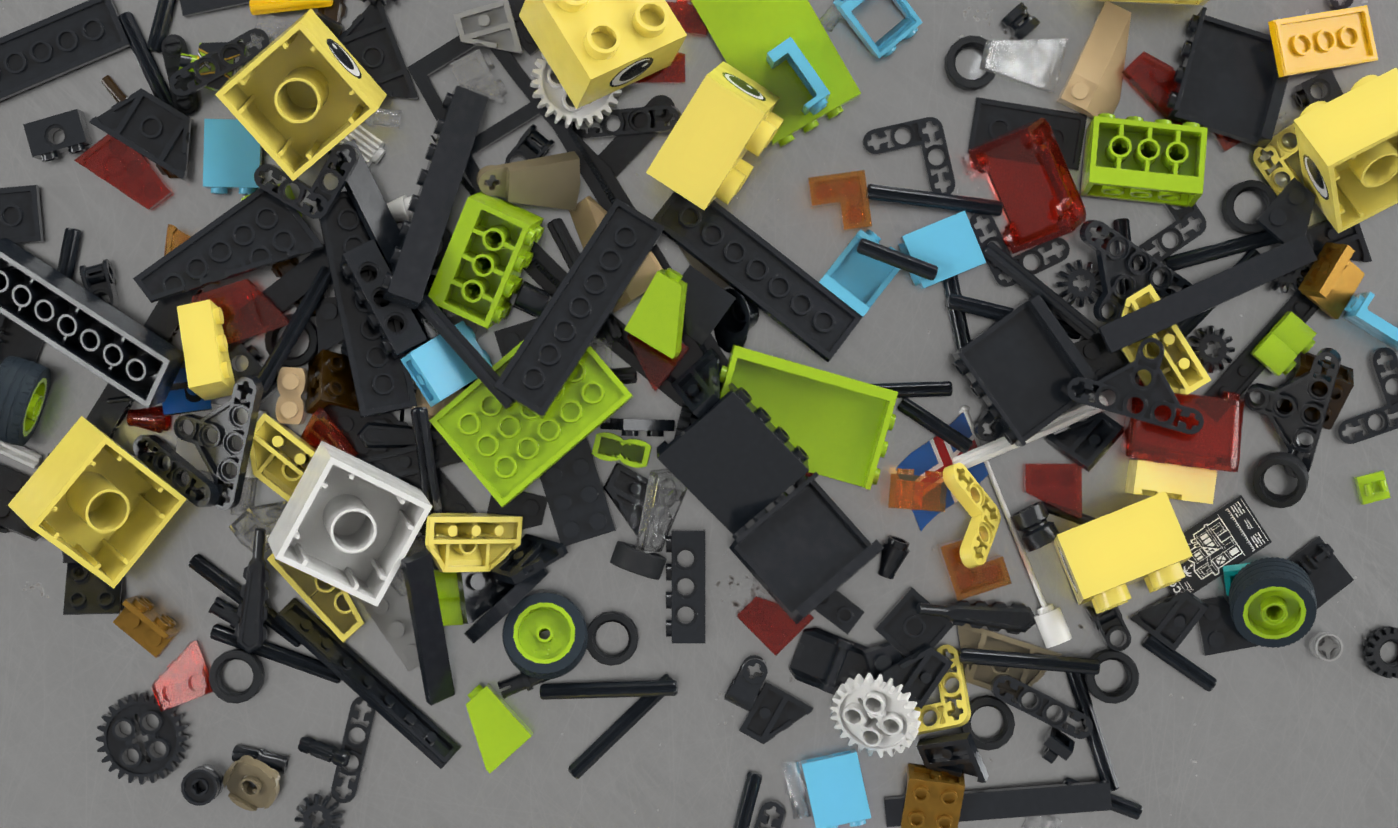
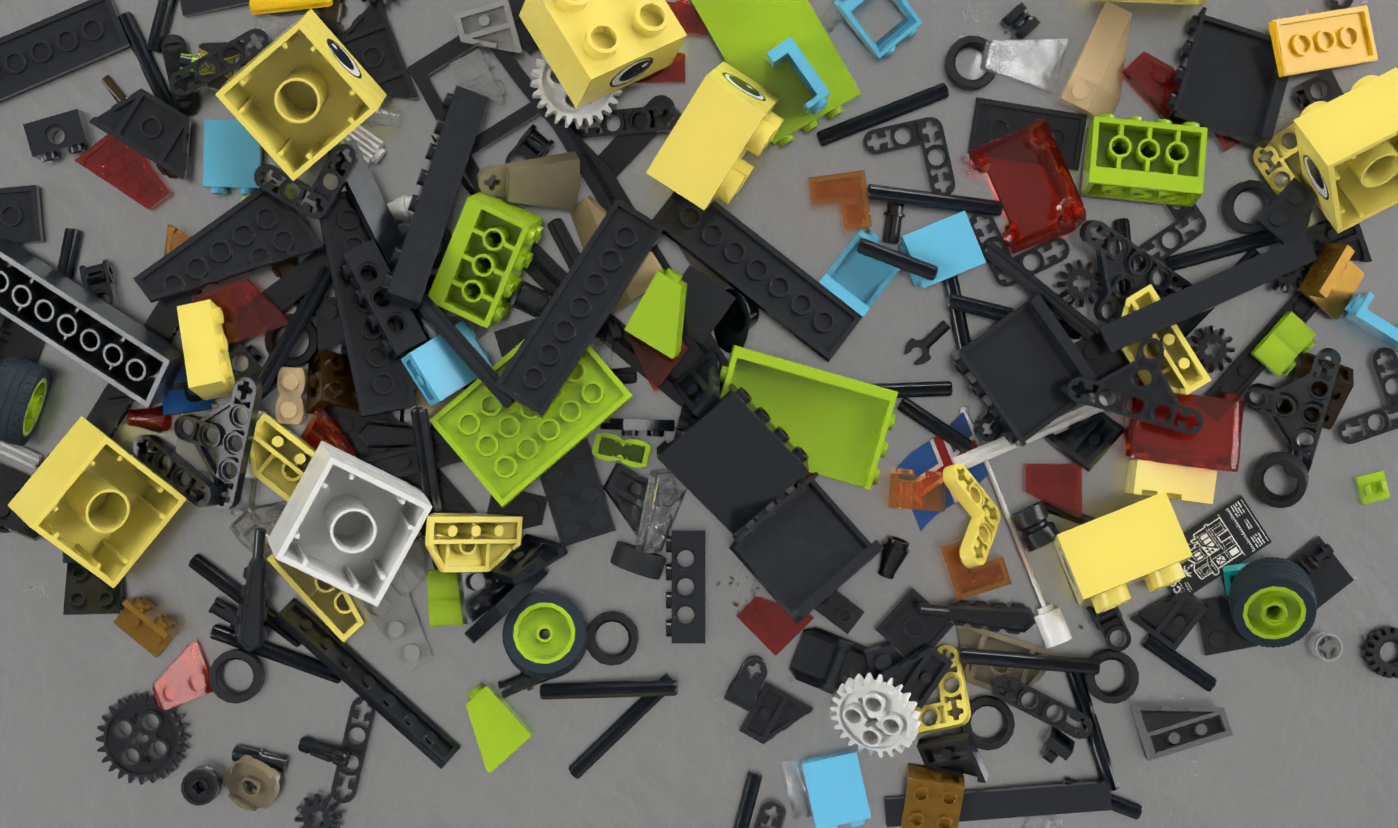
(428, 626): black tile -> none
(882, 114): none -> black axle
(893, 222): none -> black axle
(925, 344): none -> black bar
(1175, 729): none -> dark grey wedge

